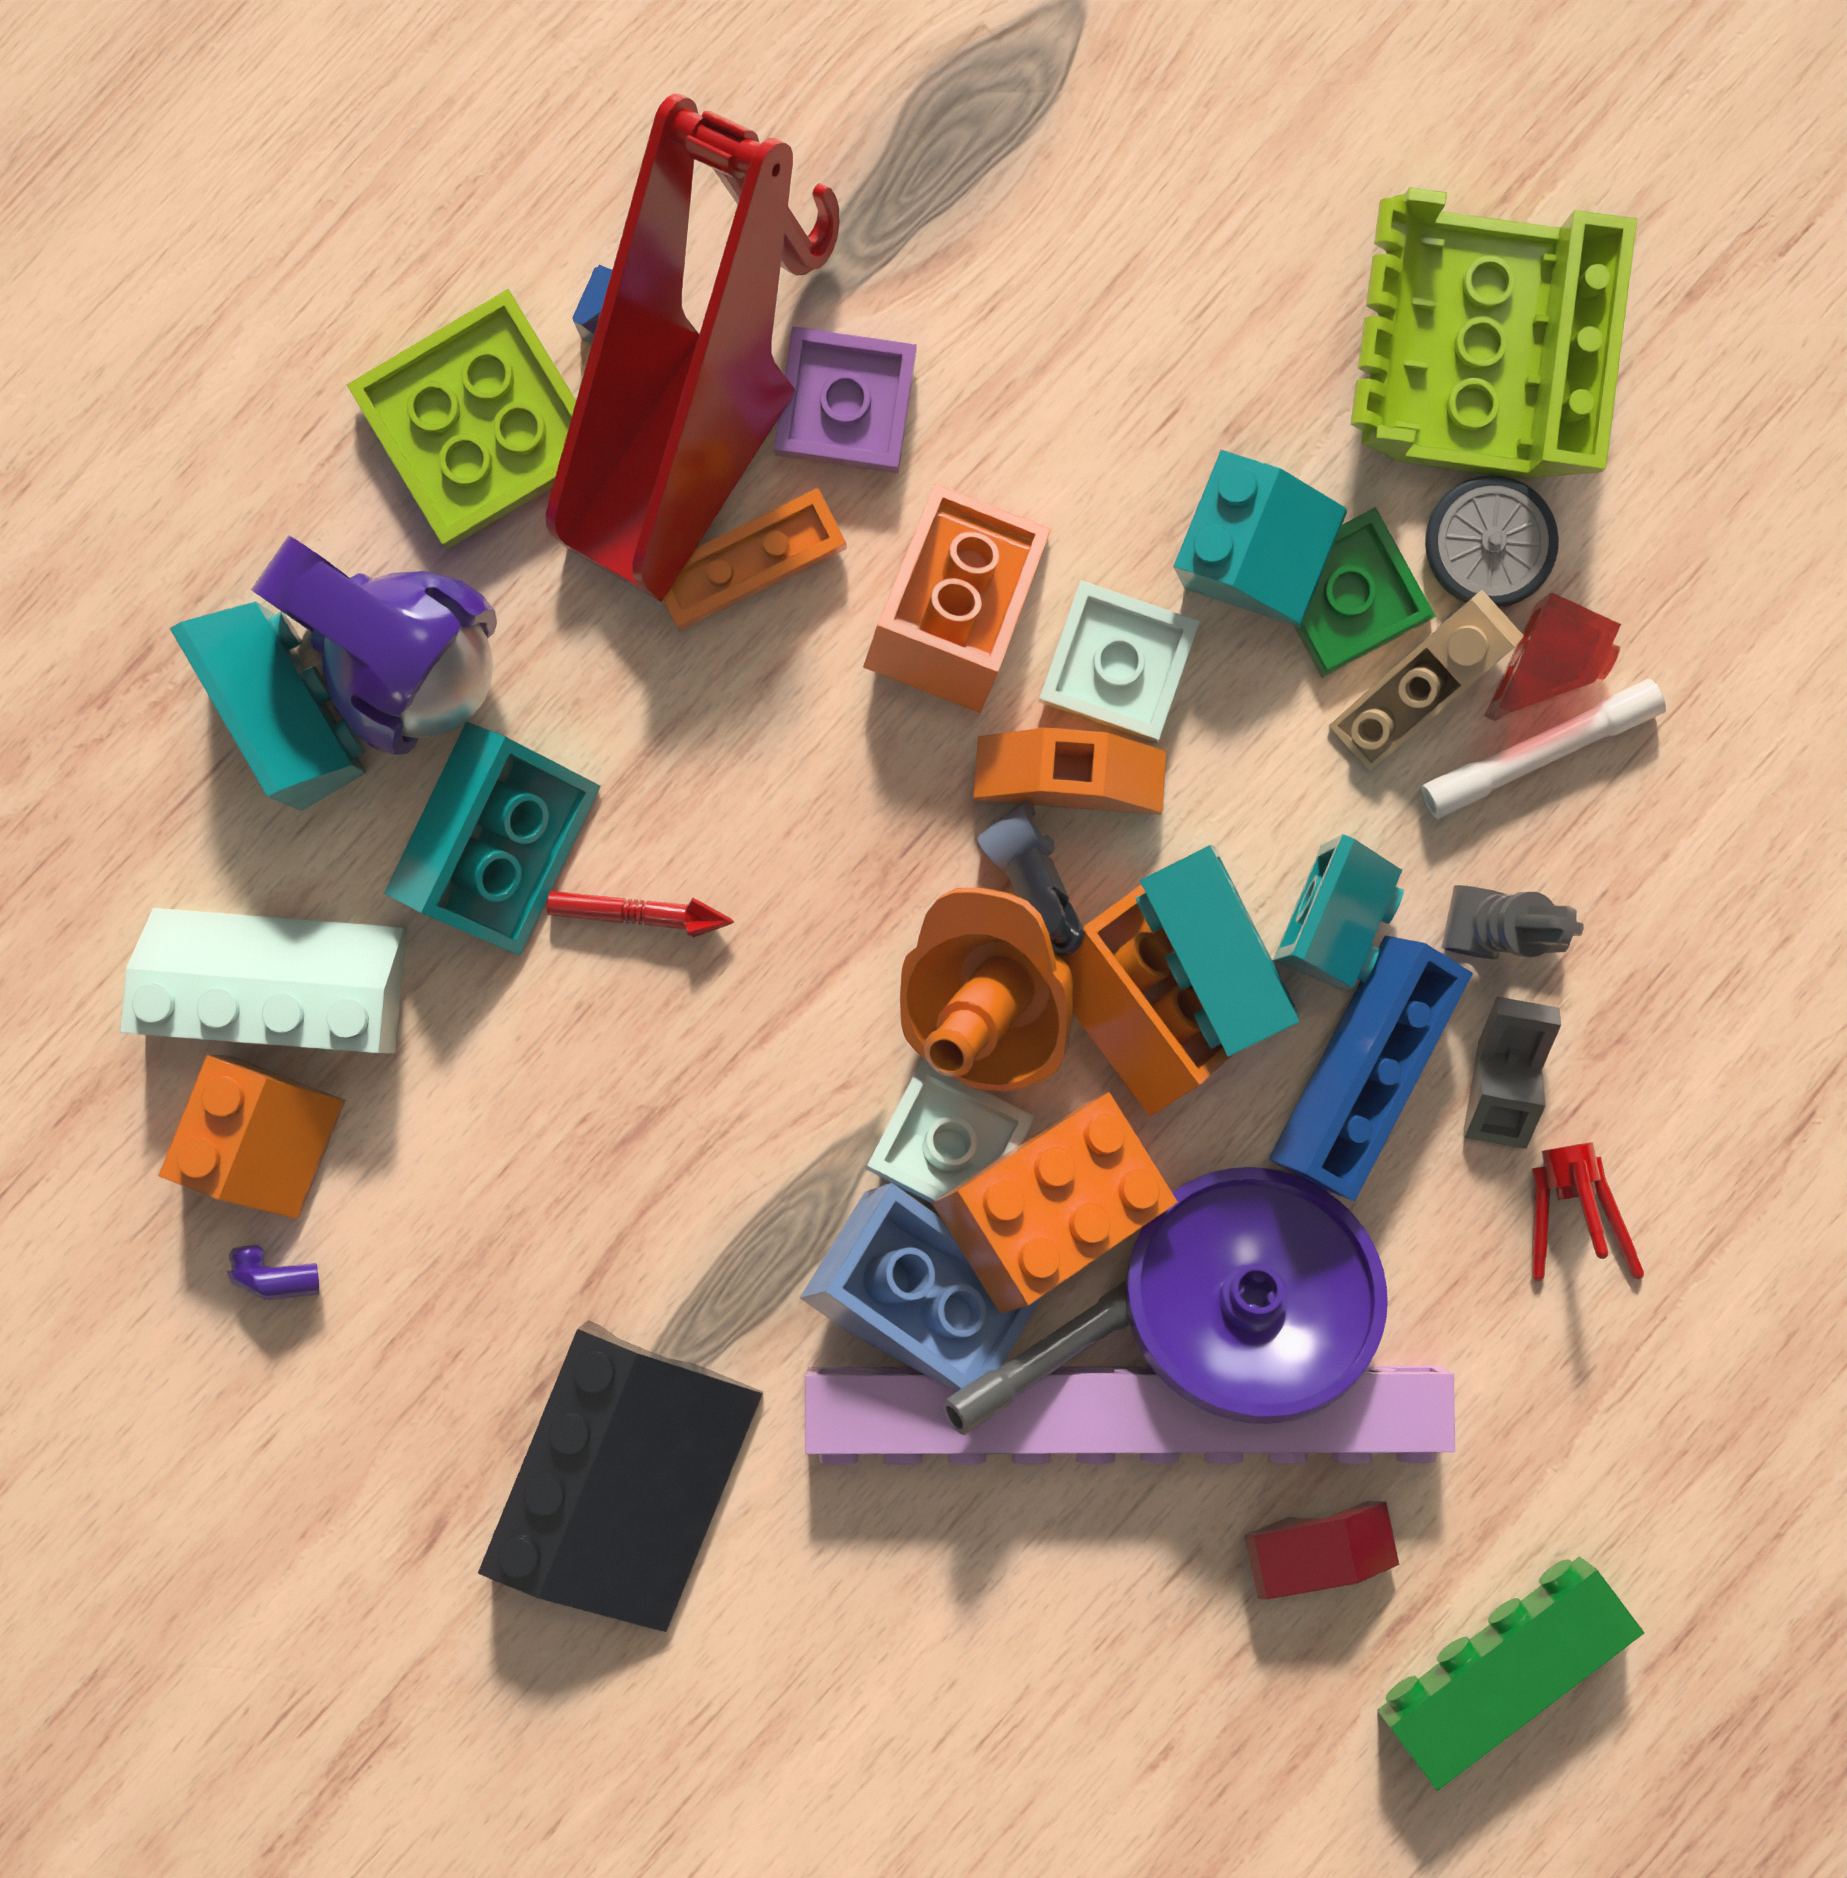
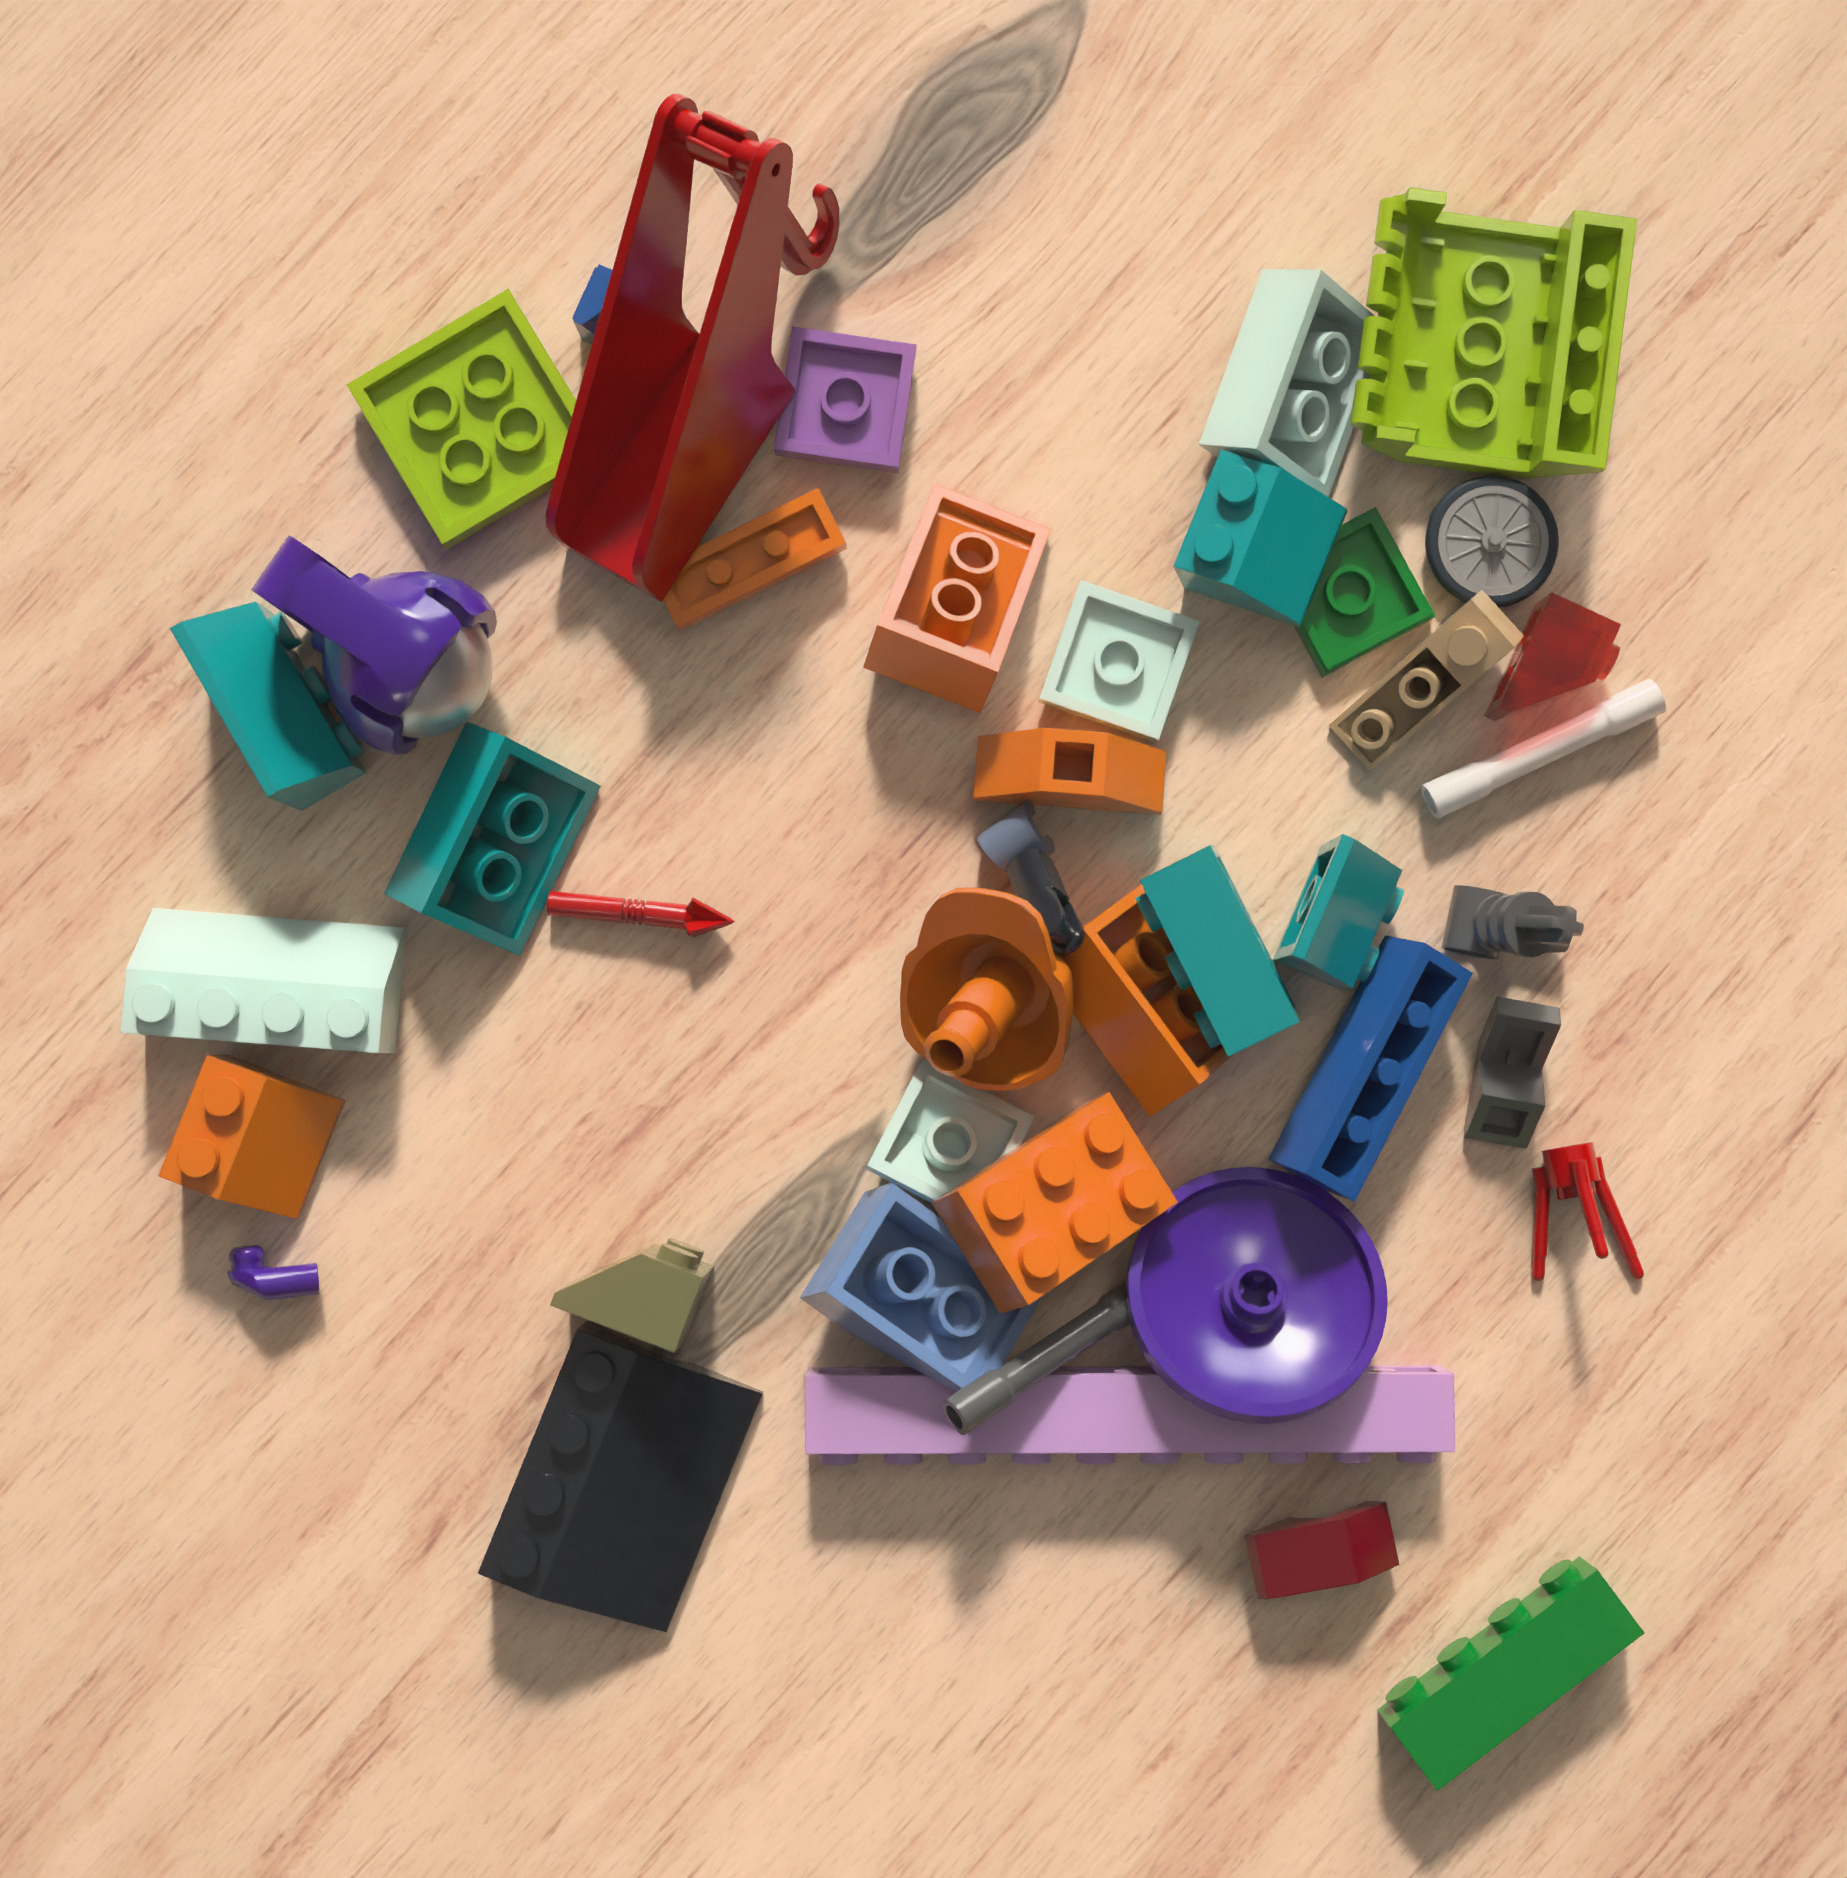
(644, 1294): none -> olive slope
(1291, 377): none -> light aqua slope

